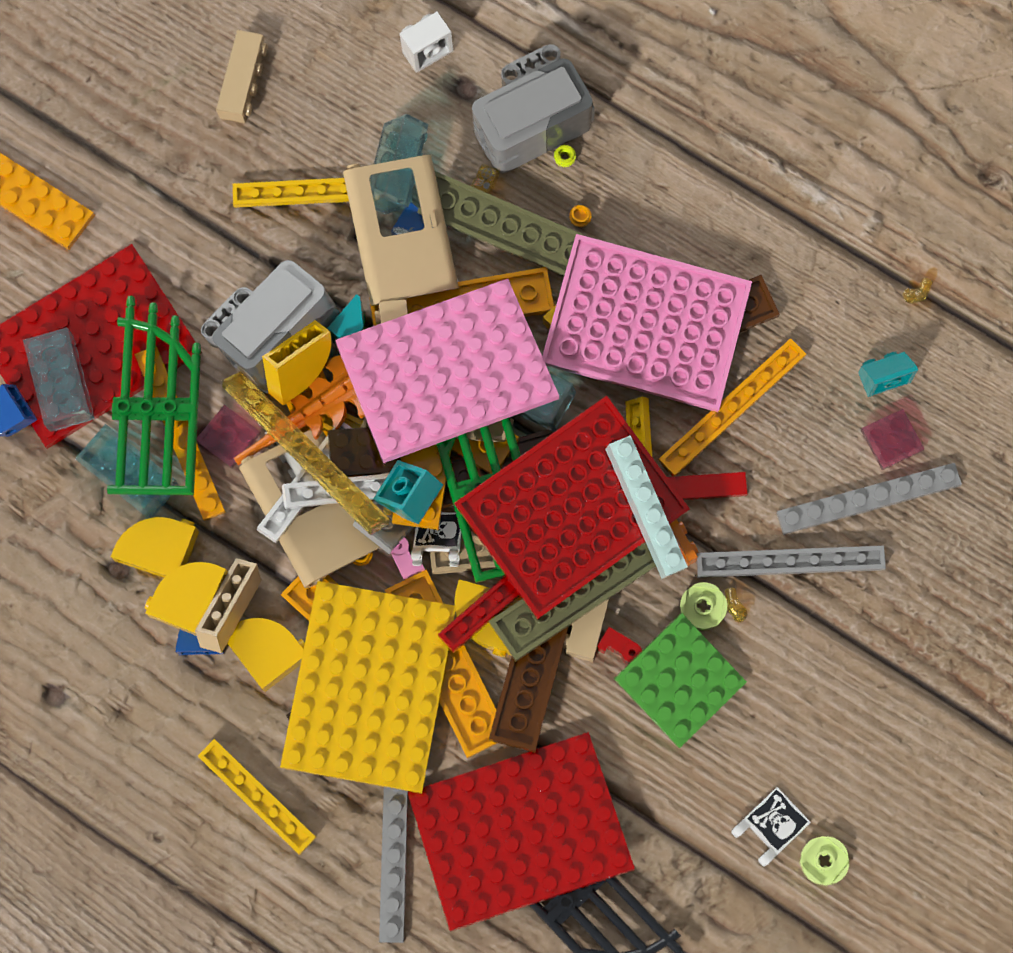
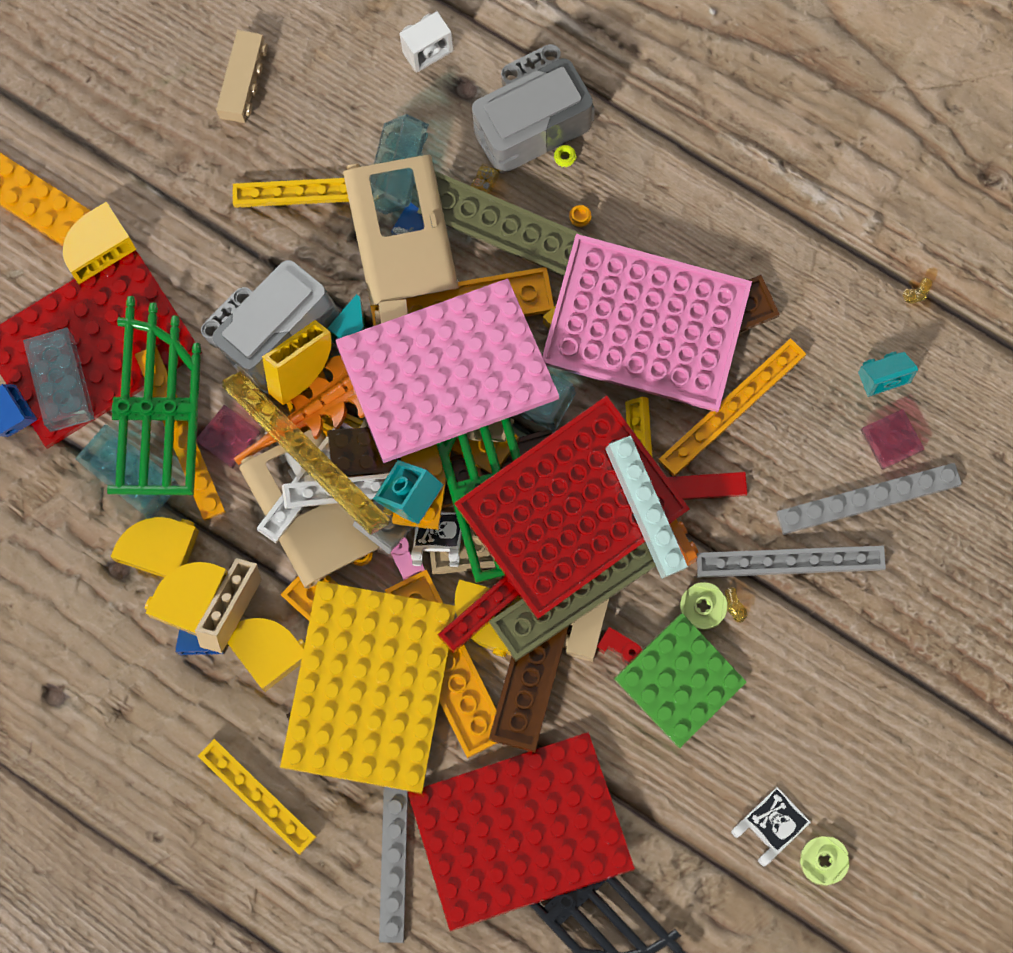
(95, 243): none -> yellow brick

